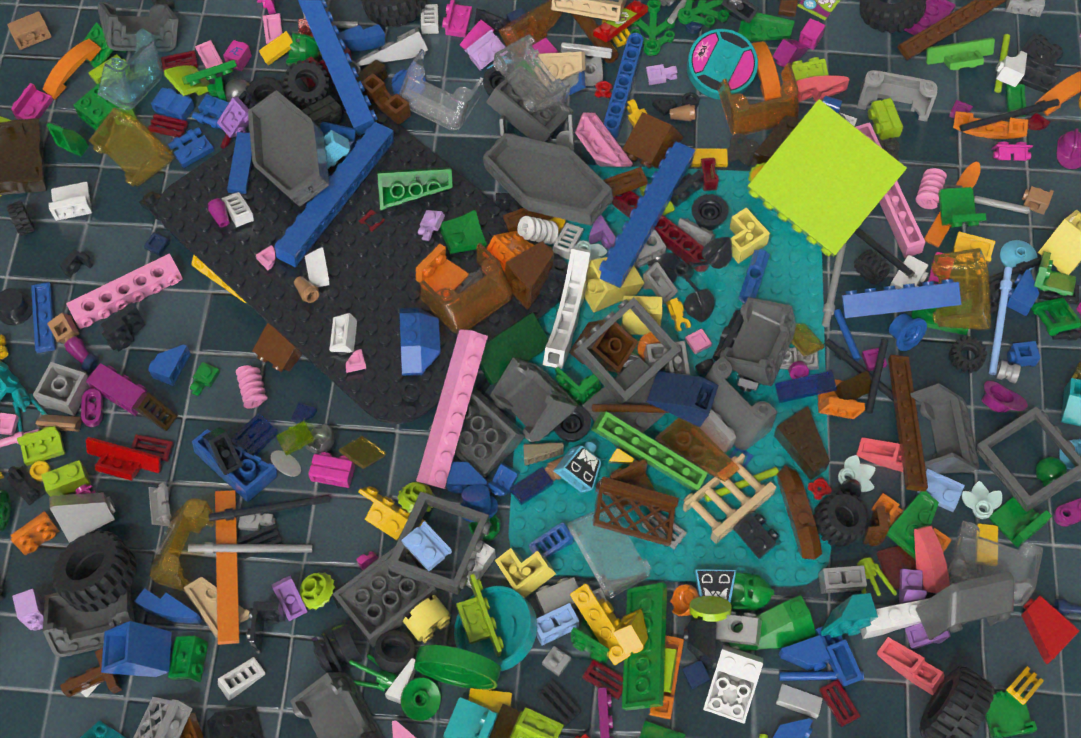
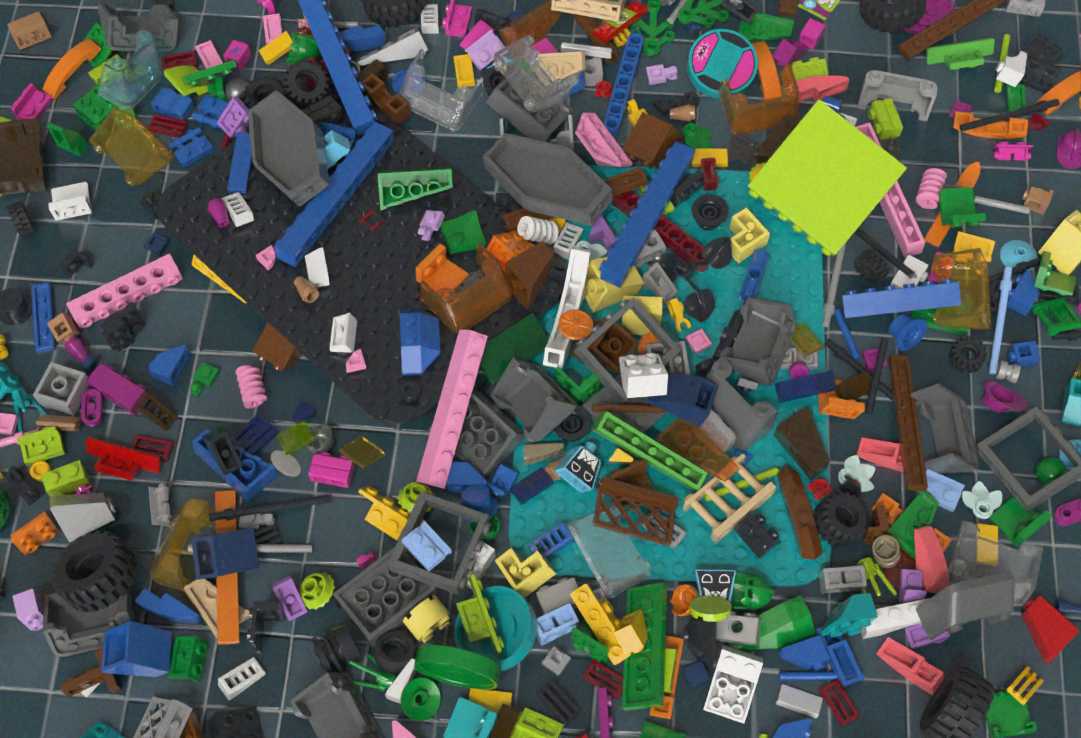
(224, 553): none -> dark blue slope
(464, 70): none -> yellow tile
(575, 324): none -> orange wheel
(643, 375): none -> white slope
(697, 136): none -> green plate
(701, 234): light grey hinge -> none
(886, 551): none -> dark tan wheel

